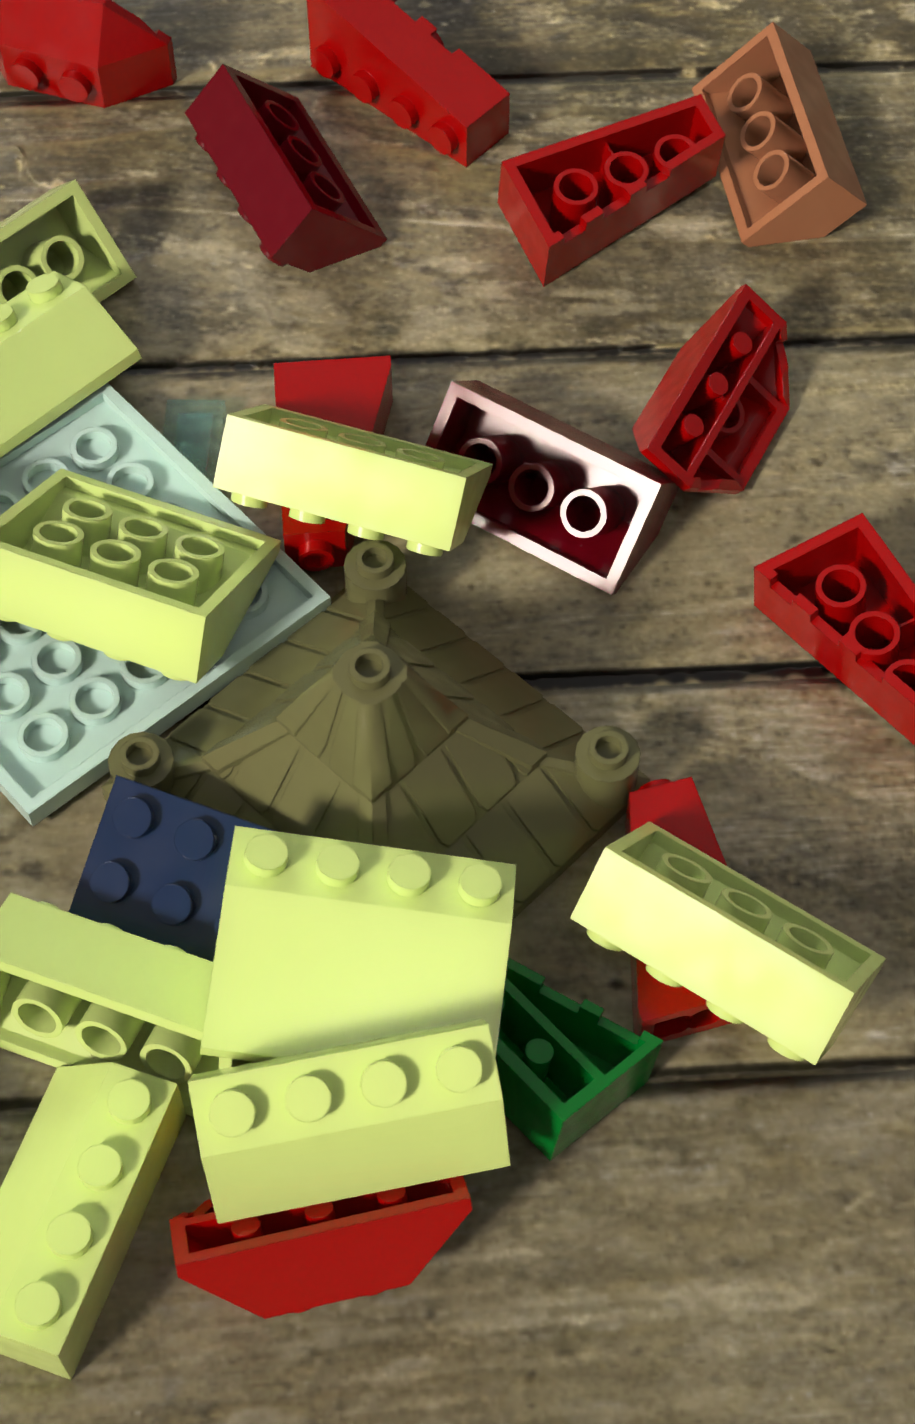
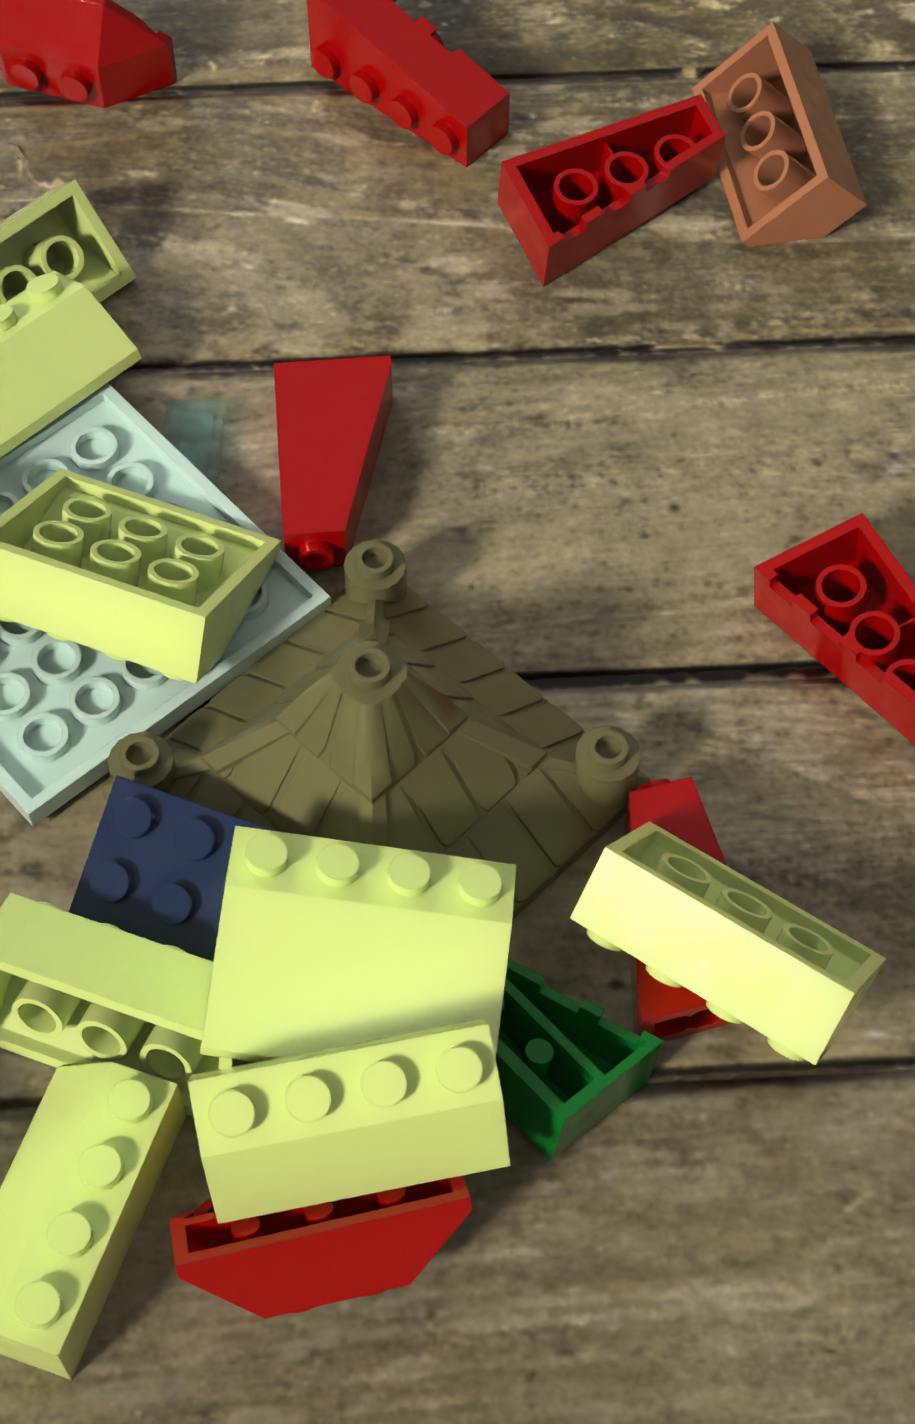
(281, 173): dark red slope -> none
(350, 477): yellowish green slope -> none
(555, 485): dark red slope -> none
(720, 399): red wedge -> none

